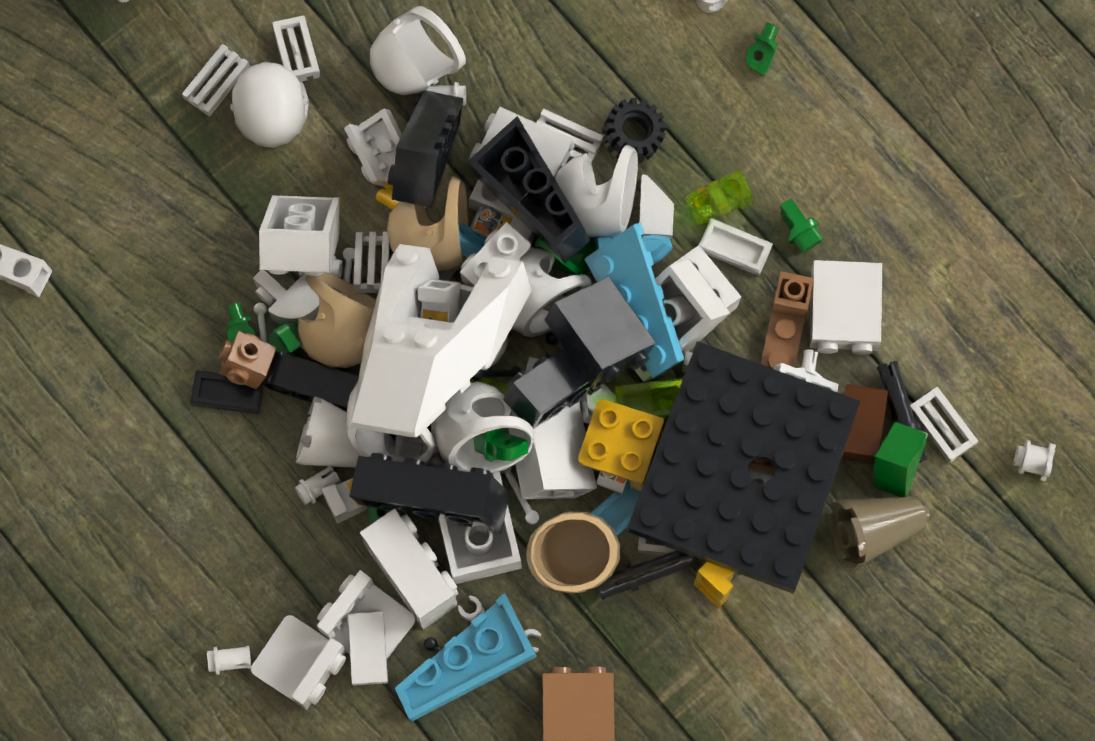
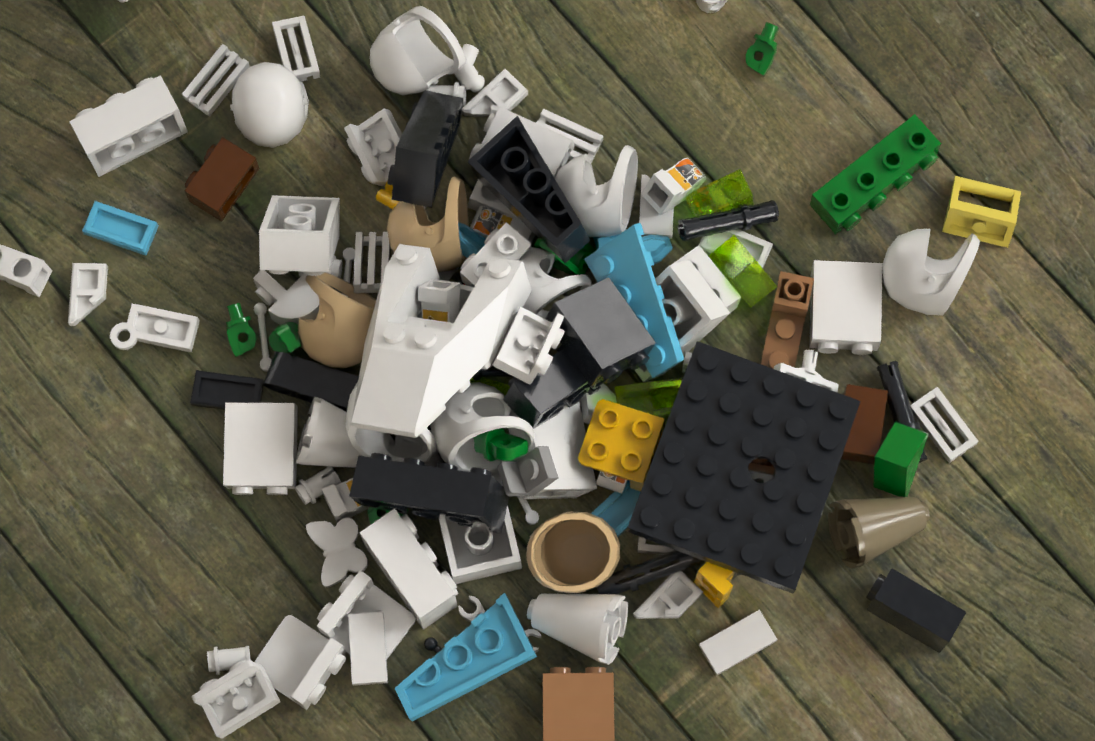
(86, 290): none -> white tile
(120, 228): none -> medium azure tile
(129, 125): none -> white brick
(157, 328): none -> white hinge
(221, 178): none -> reddish brown brick
(236, 697): none -> white bracket
(246, 359): medium nougat brick -> none
(260, 447): none -> white brick
(338, 549): none -> white animal
(467, 74): none -> white arm
(501, 92): none -> white tile
(527, 345): none -> white bracket
(529, 473): none -> light grey bracket
(582, 621): none -> white cone
(644, 116): black tyre -> none
(670, 598): none -> white tile
(675, 182): none -> white leg
(738, 642): none -> white tile
(741, 217): none -> black pin
(742, 271): none -> clear neon green slope
(803, 230): green piece -> none
(875, 175): none -> green brick
(914, 609): none -> black brick
(921, 281): none -> white piece
(986, 223): none -> light yellow tile
(1034, 459): white brick -> none

